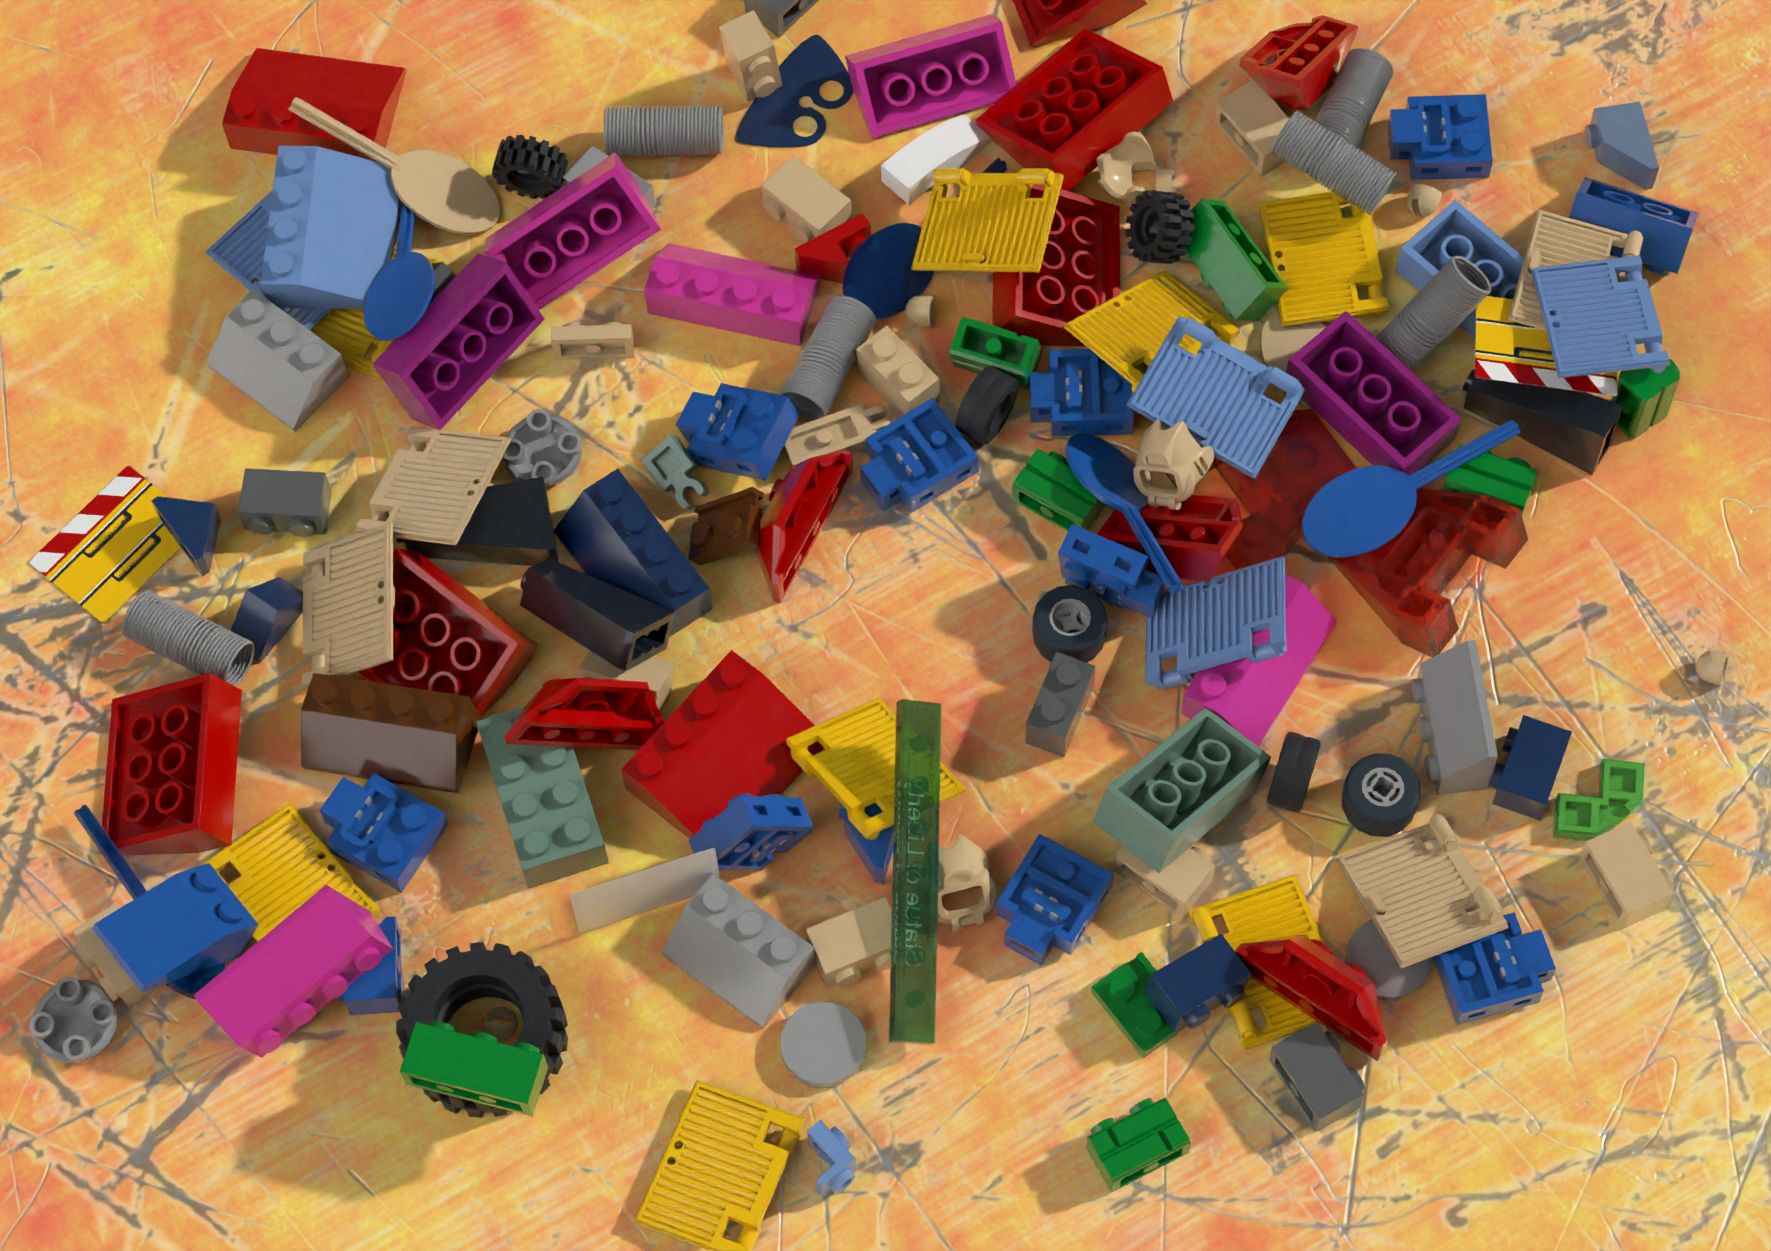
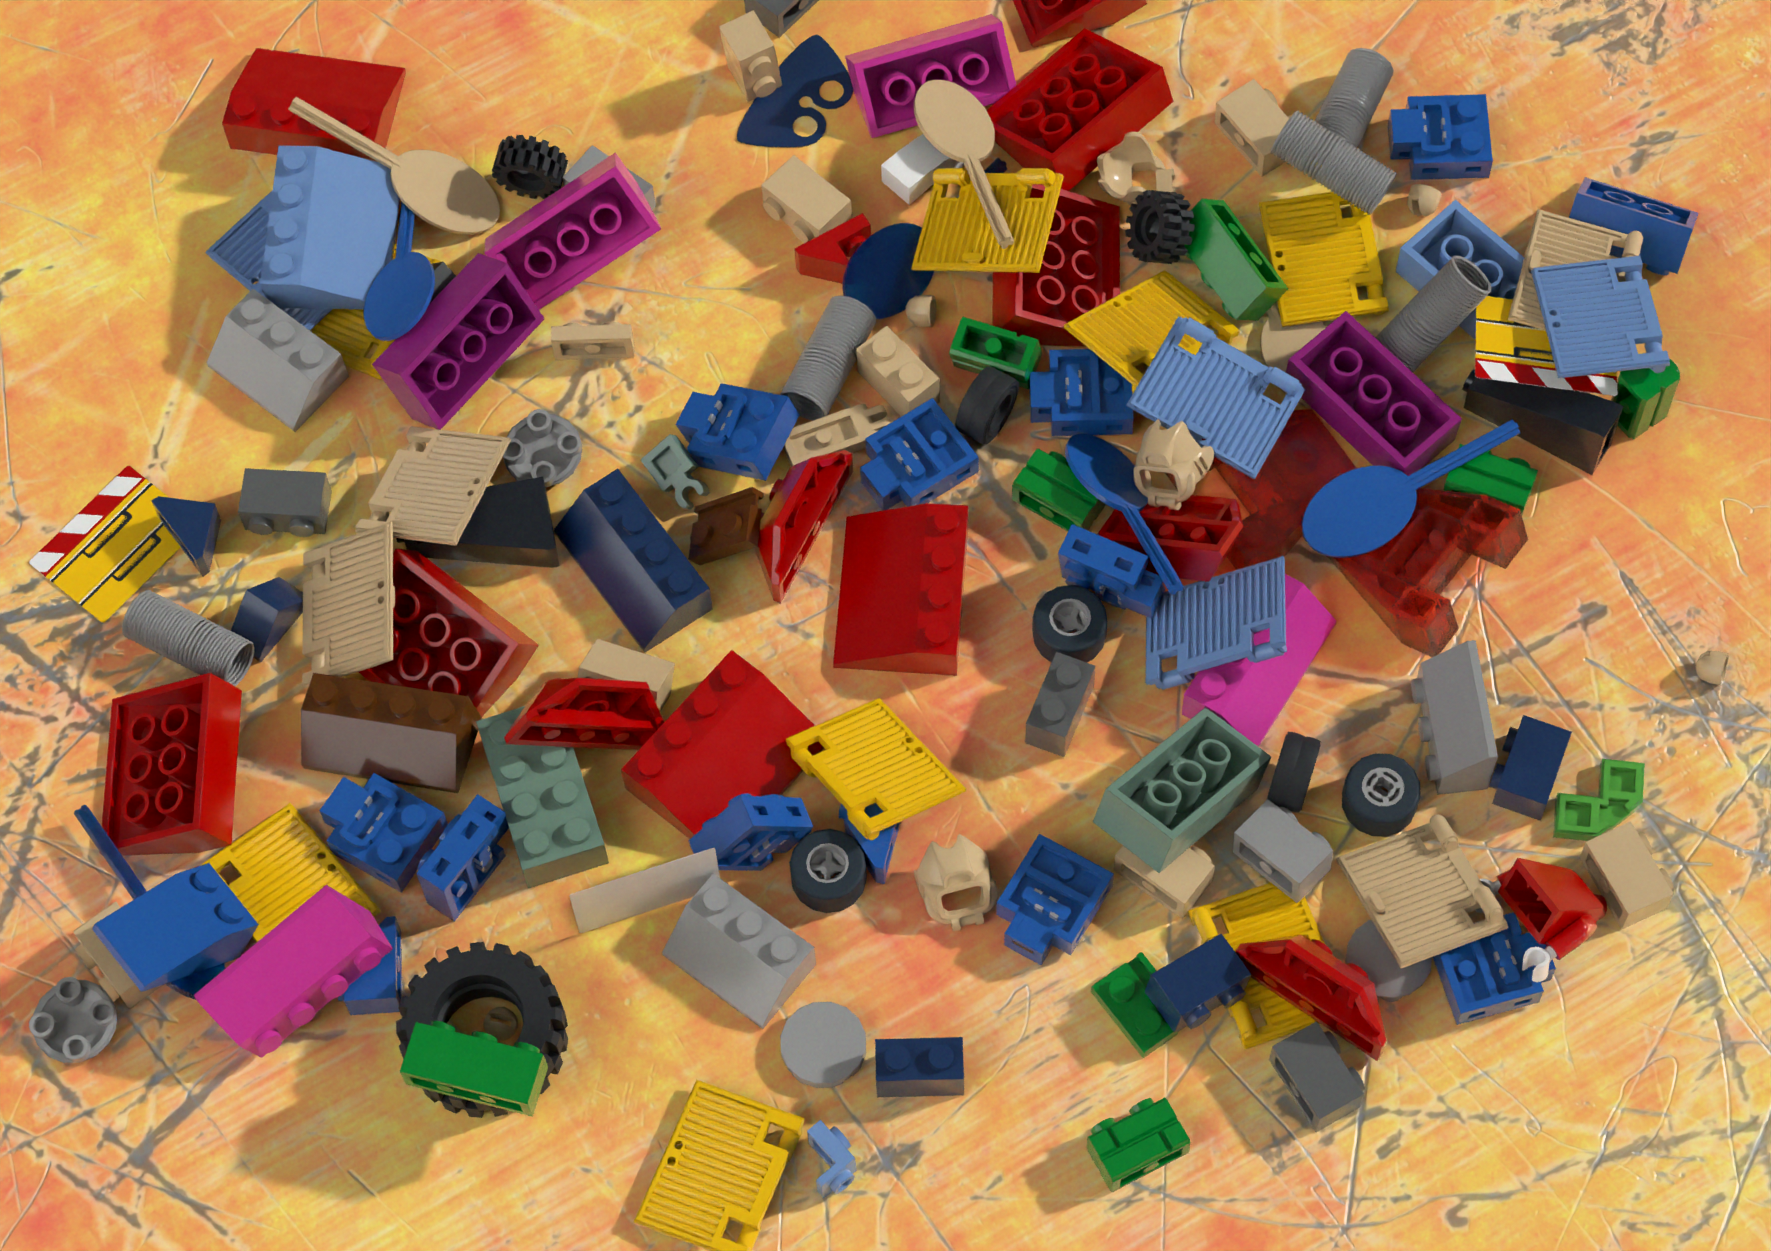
(463, 858): none -> blue piece
(596, 614): black slope -> none
(674, 128): light grey piece -> none
(731, 293): dark pink slope -> none
(825, 854): none -> black wheel
(853, 943): tan brick -> none
(902, 590): none -> red slope
(915, 873): clear green tile -> none
(919, 1067): none -> dark blue brick
(964, 132): none -> tan piece
(1283, 850): none -> light grey brick
(1300, 60): red wedge -> none
(1552, 907): none -> red torso
(1623, 143): sand blue slope -> none

